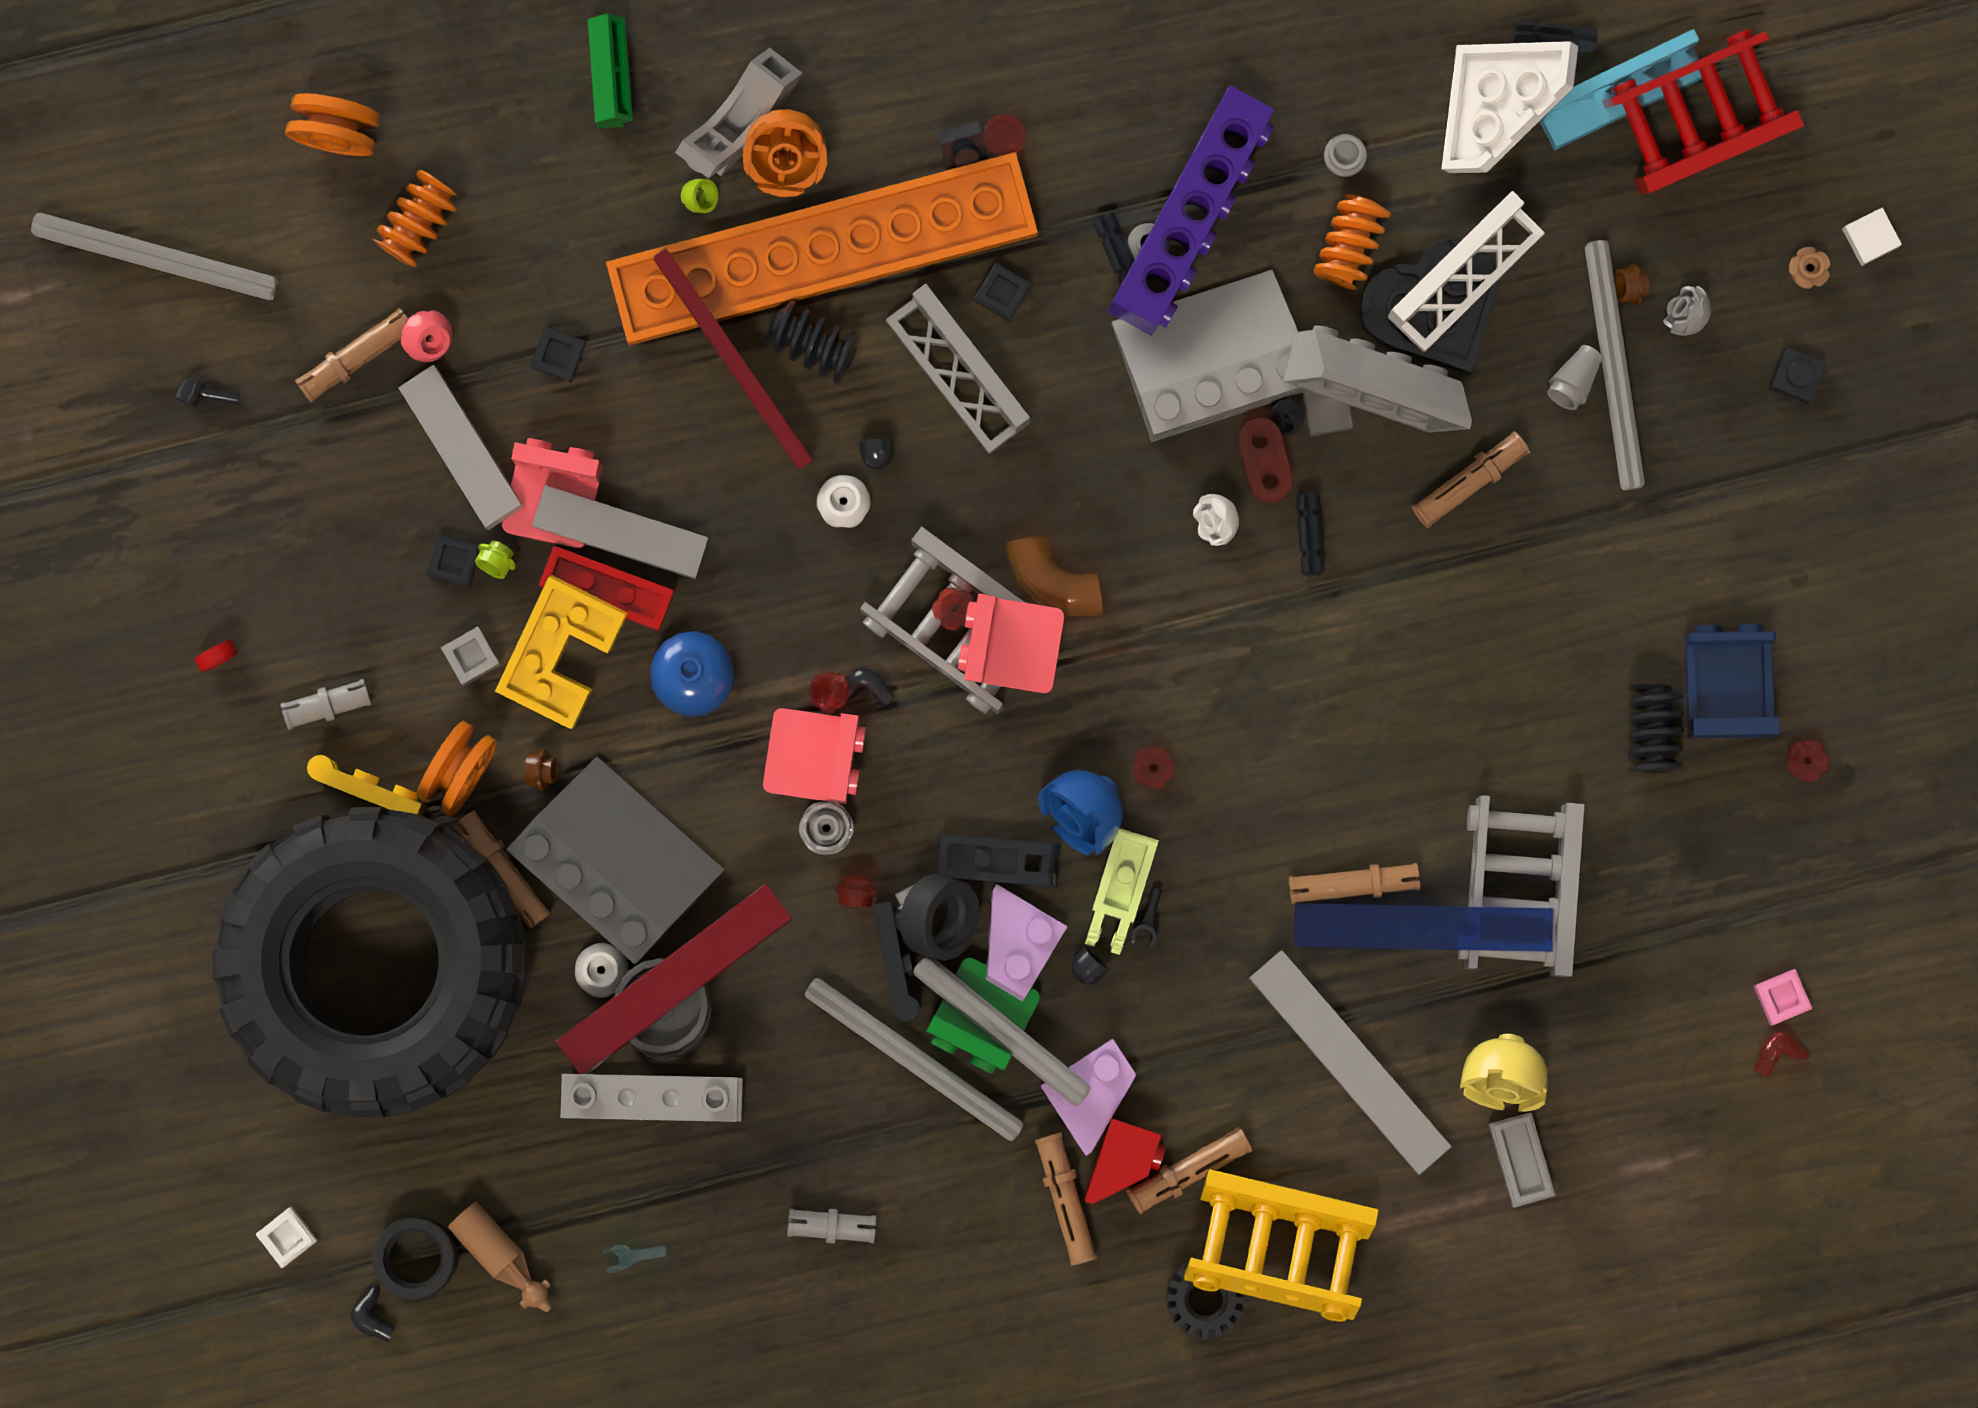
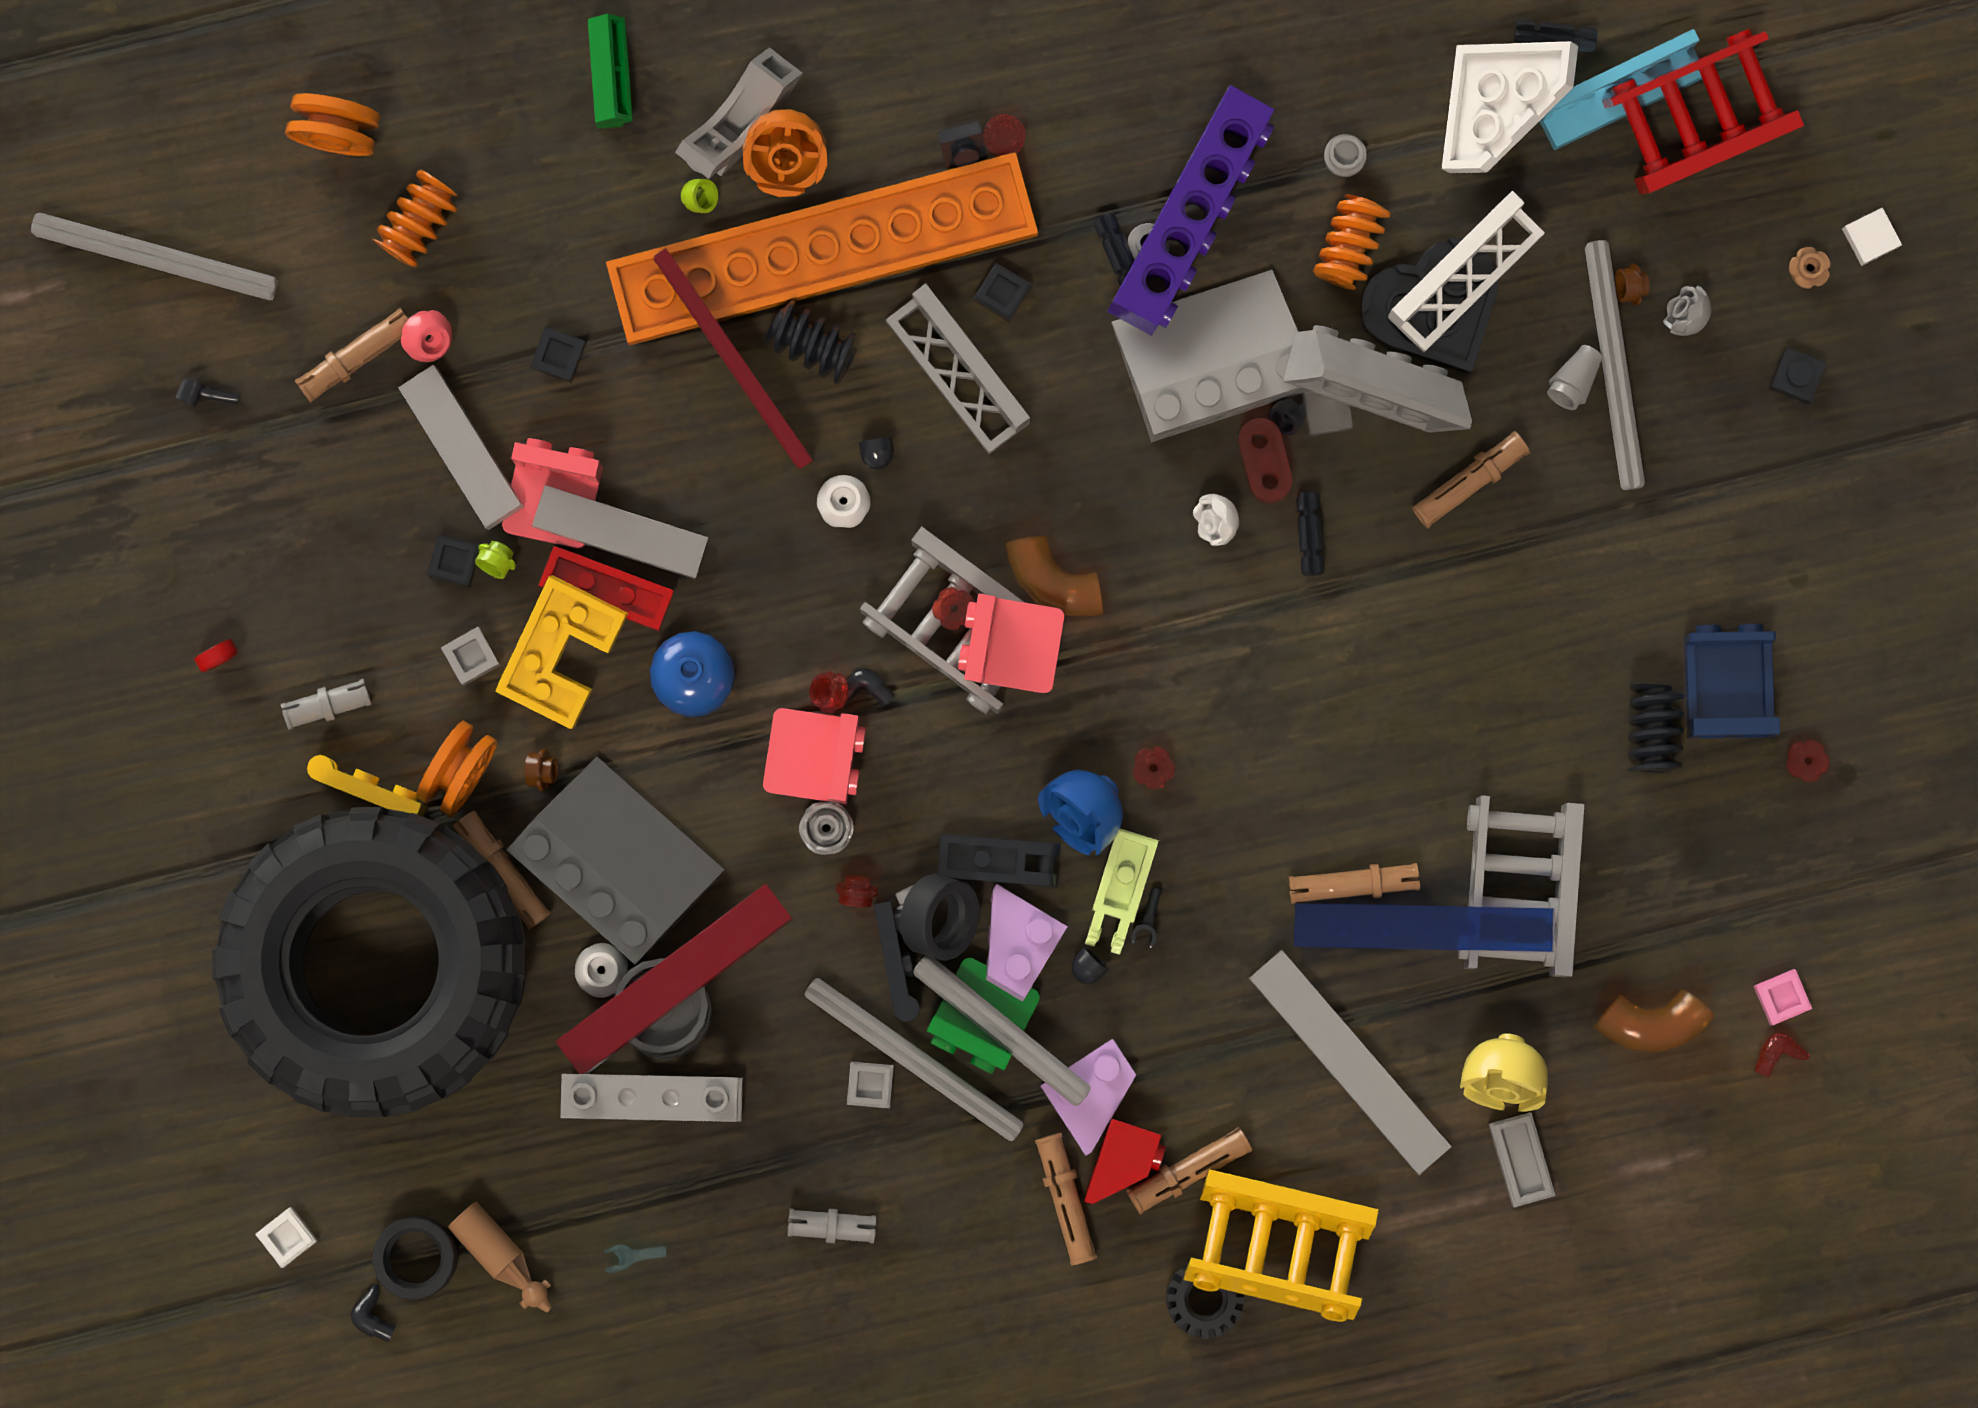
(870, 1085): none -> light grey tile
(1656, 1028): none -> clear orange cylinder

